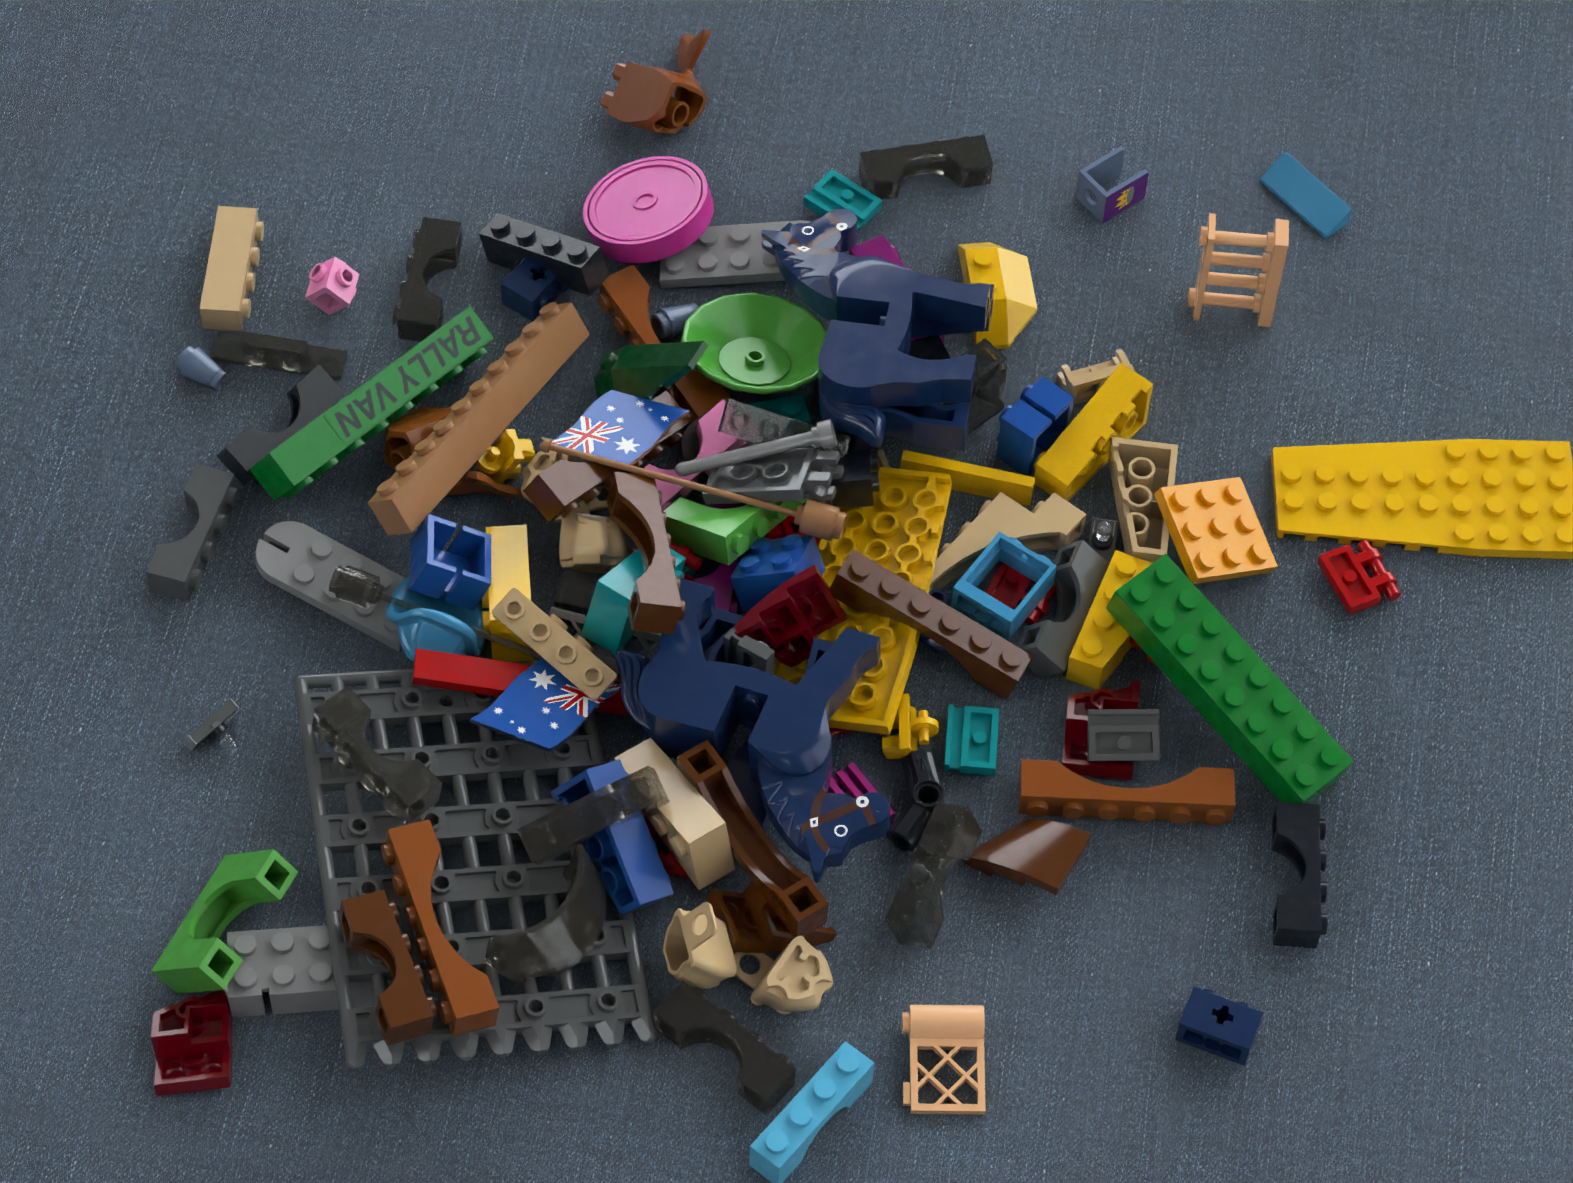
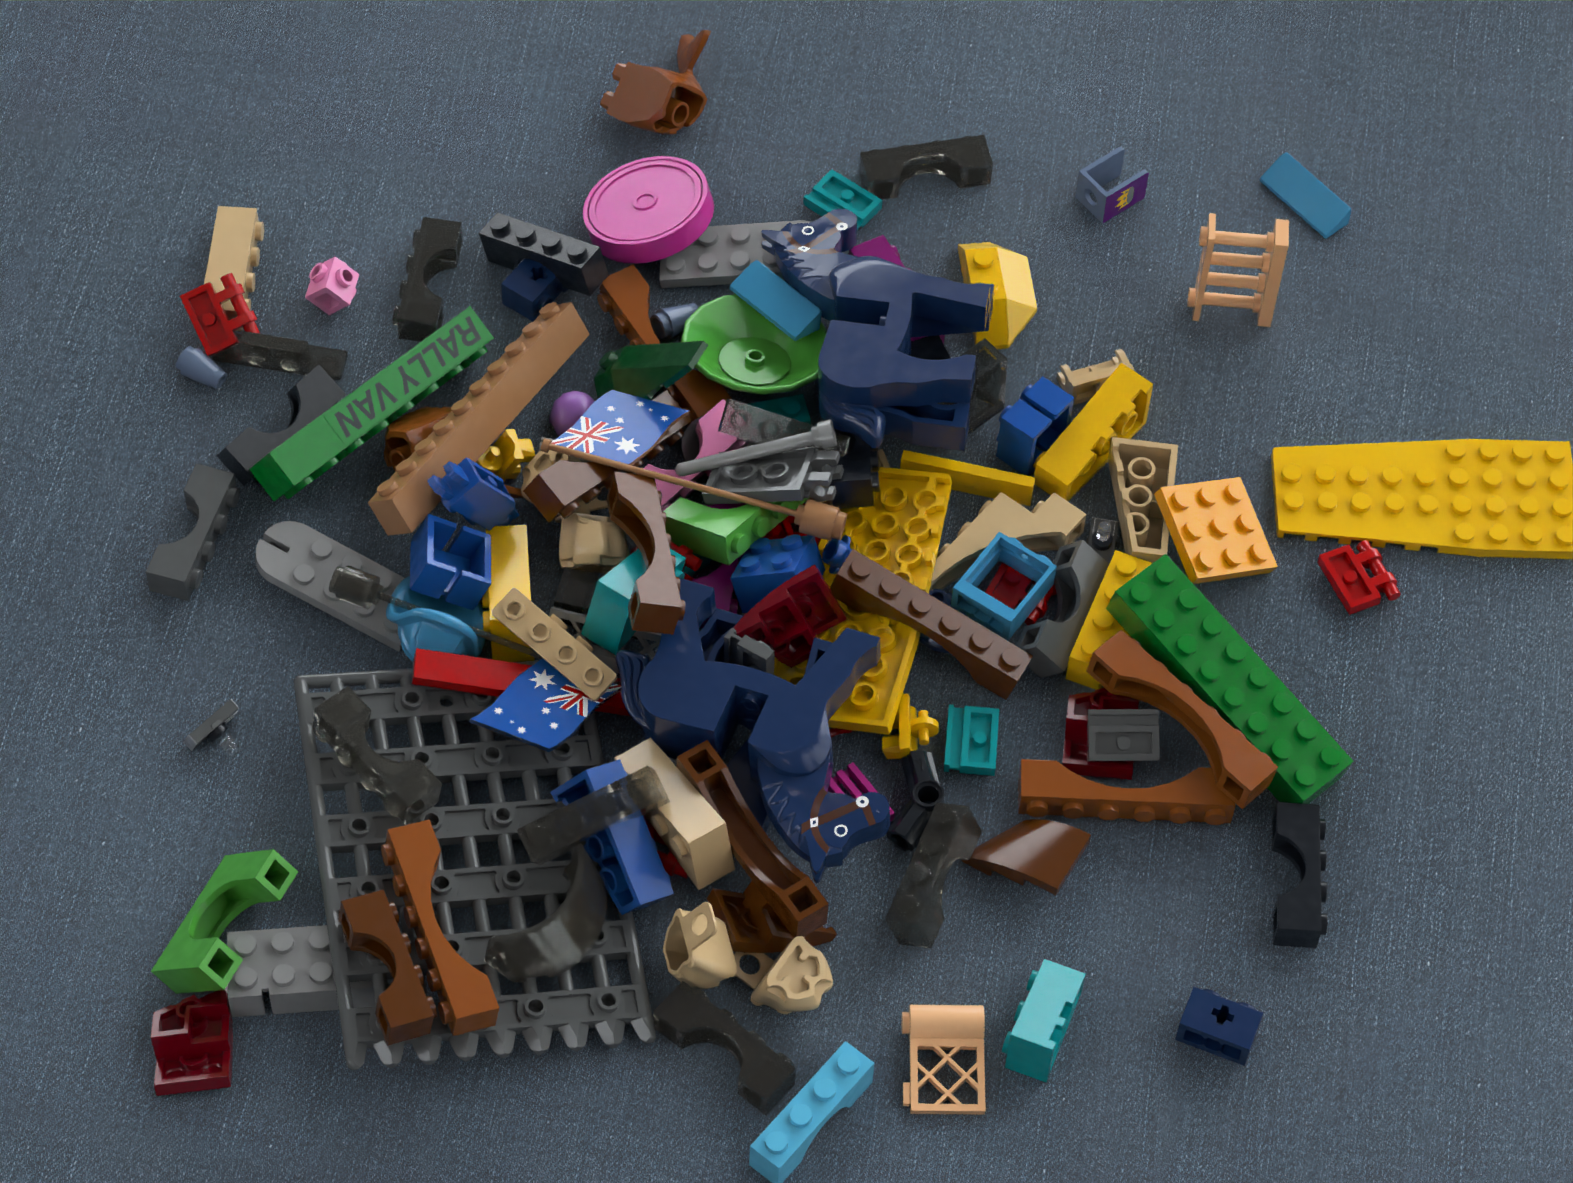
(209, 316): none -> red plate
(475, 494): none -> blue hinge
(568, 410): none -> medium lavender hair
(777, 301): none -> dark azure slope
(836, 553): none -> blue plate
(1043, 1020): none -> wedge
(1131, 672): none -> dark orange arch

